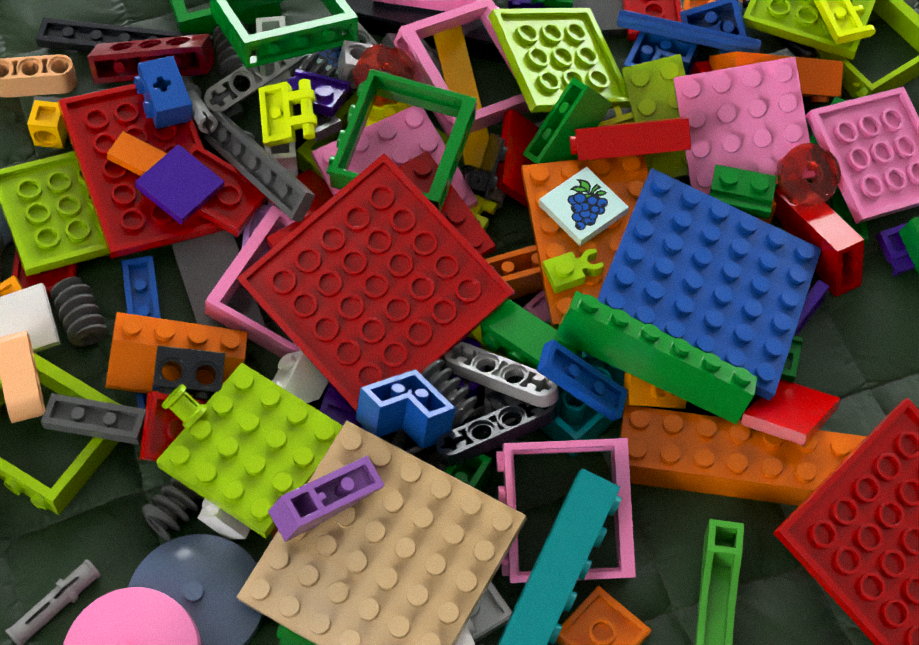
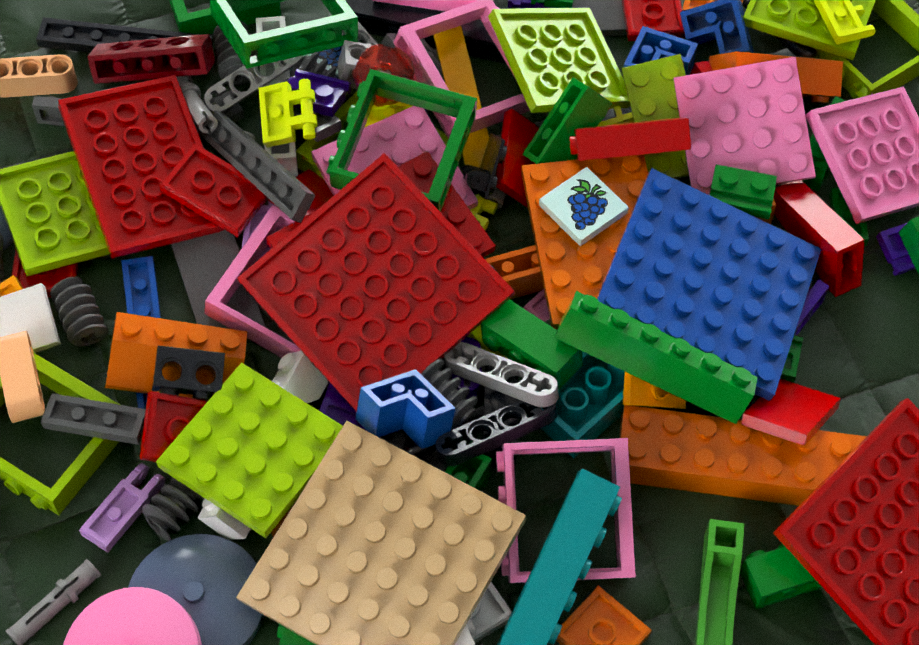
(47, 125): yellow brick -> none
(121, 508): none -> lavender hinge
(134, 154): orange tile -> none
(163, 92): blue brick -> none
(179, 184): dark purple tile -> none
(184, 406): lime bush -> none
(324, 498): medium lavender slope -> none
(568, 271): lime plate -> none
(582, 380): blue plate -> none
(687, 32): blue axle -> none
(775, 576): none -> green brick
(815, 159): clear red plate -> none

